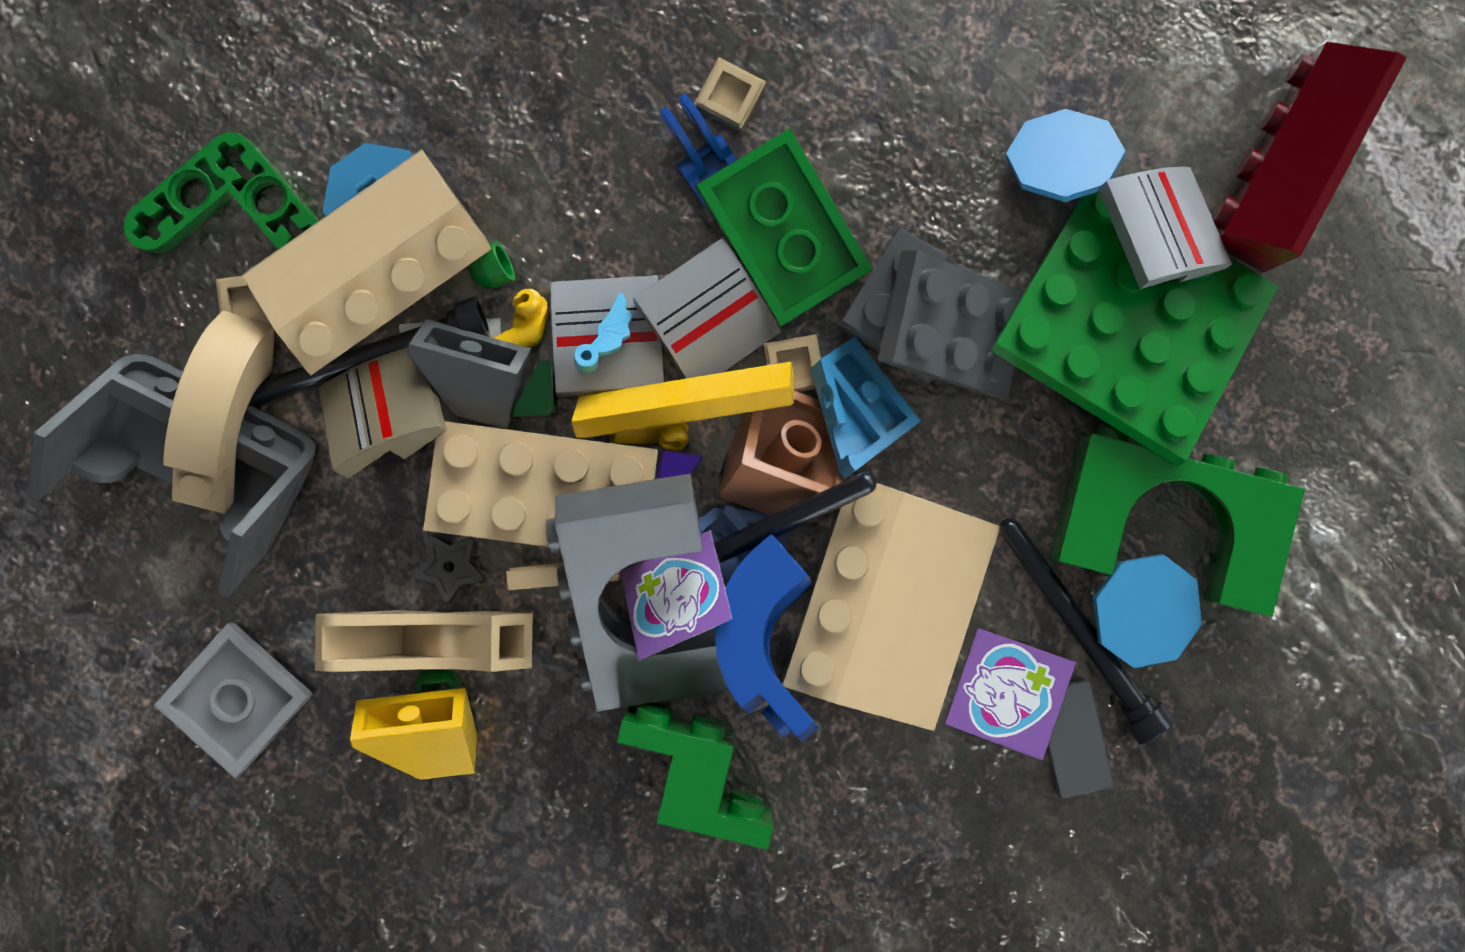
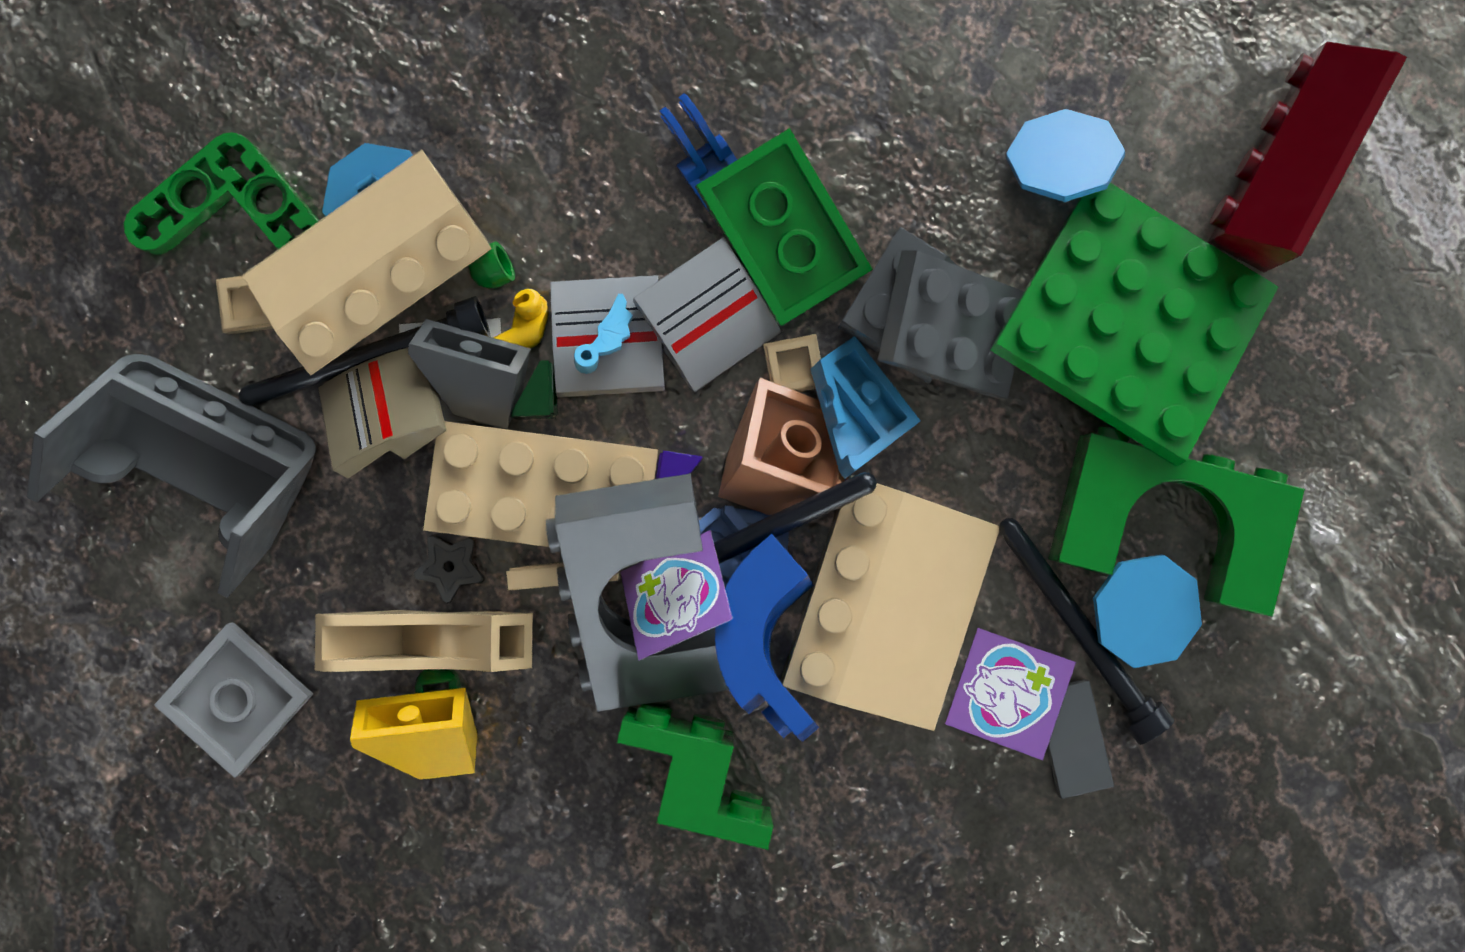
(210, 406): tan arch -> none
(669, 437): yellow arm -> none
(684, 400): yellow tile -> none
(730, 94): tan tile -> none
(1164, 225): light grey slope -> none

